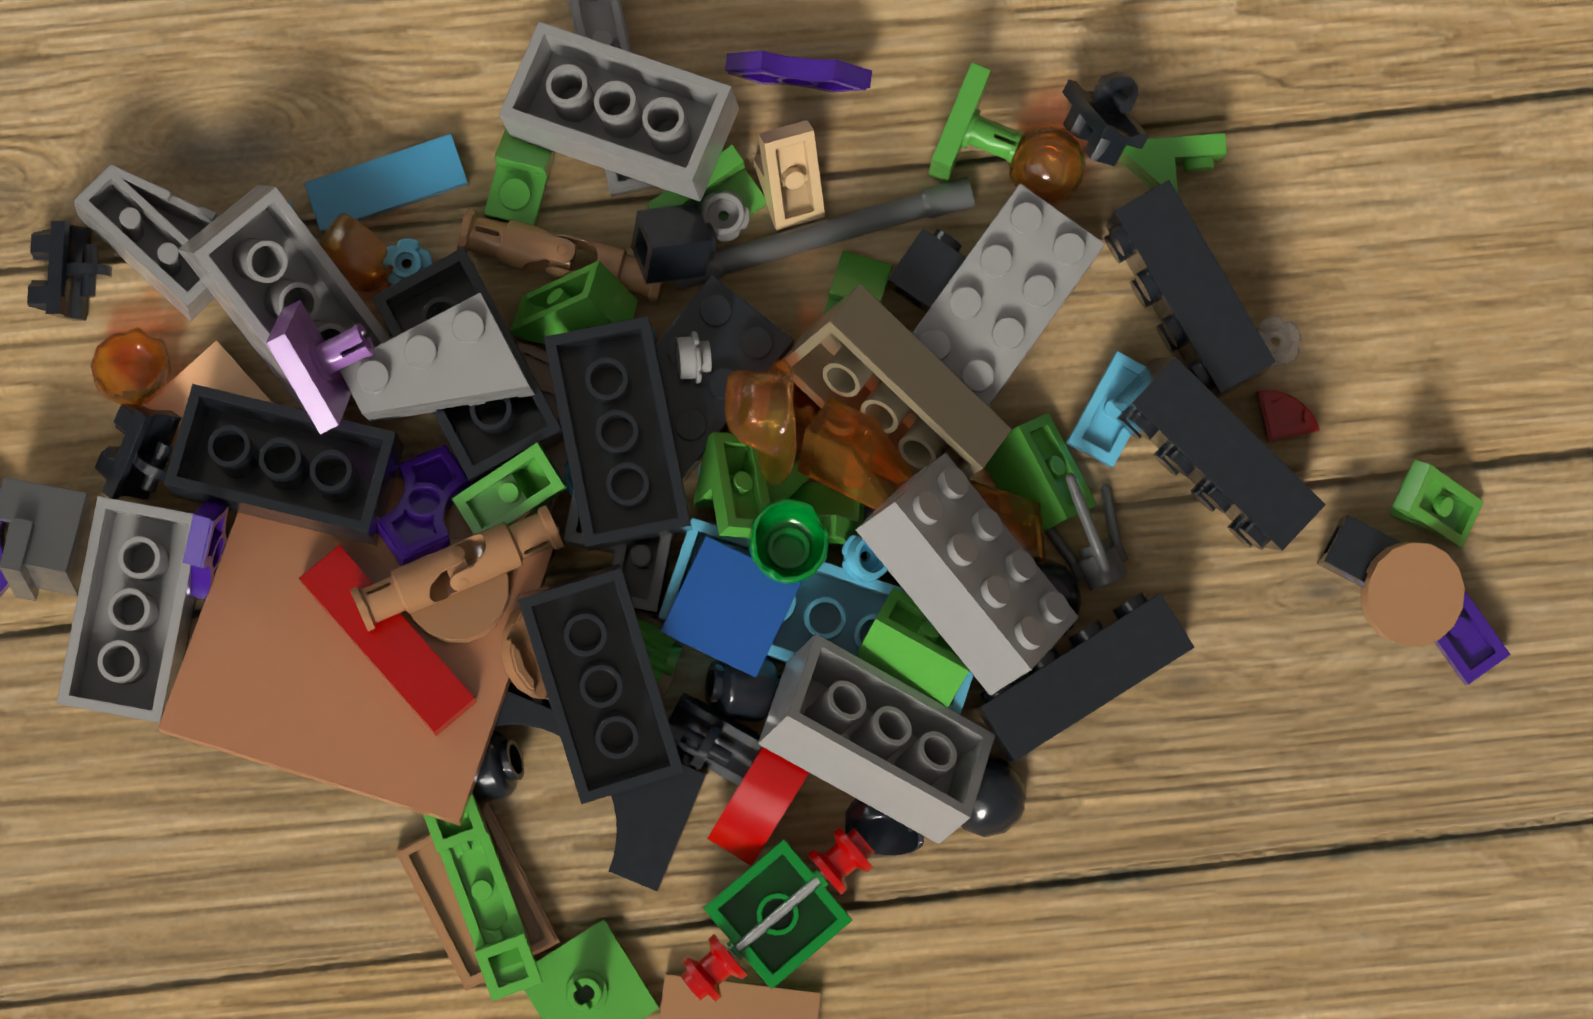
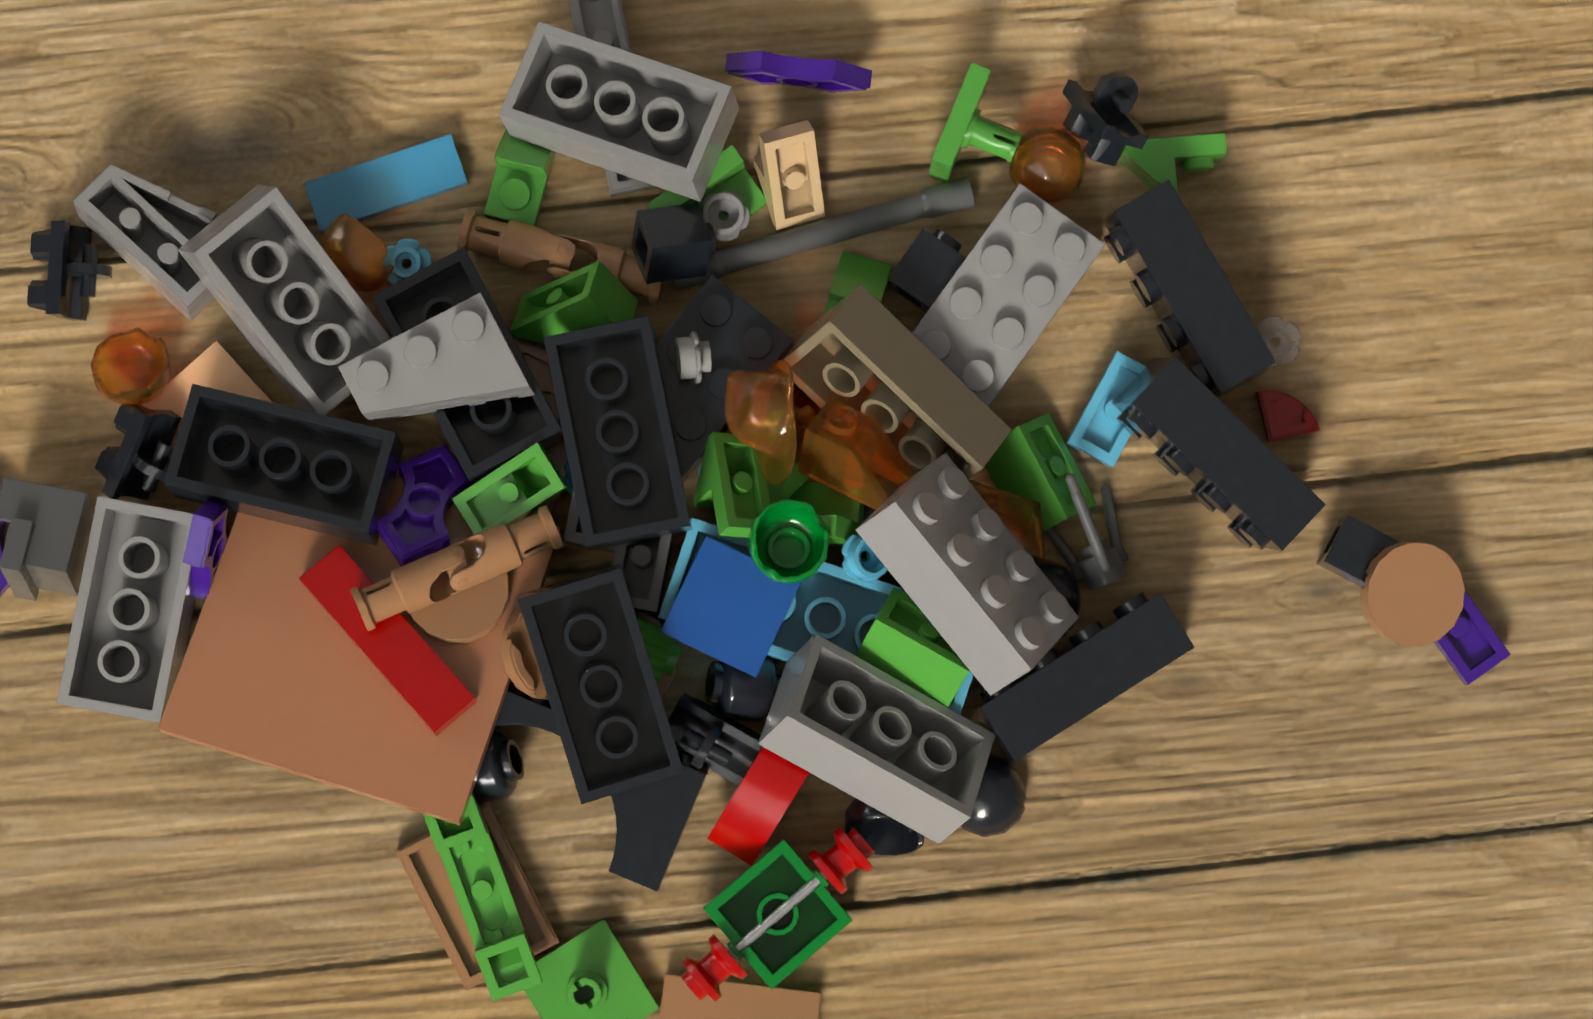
(315, 364): medium lavender tile -> none
(1436, 504): bright green slope -> none

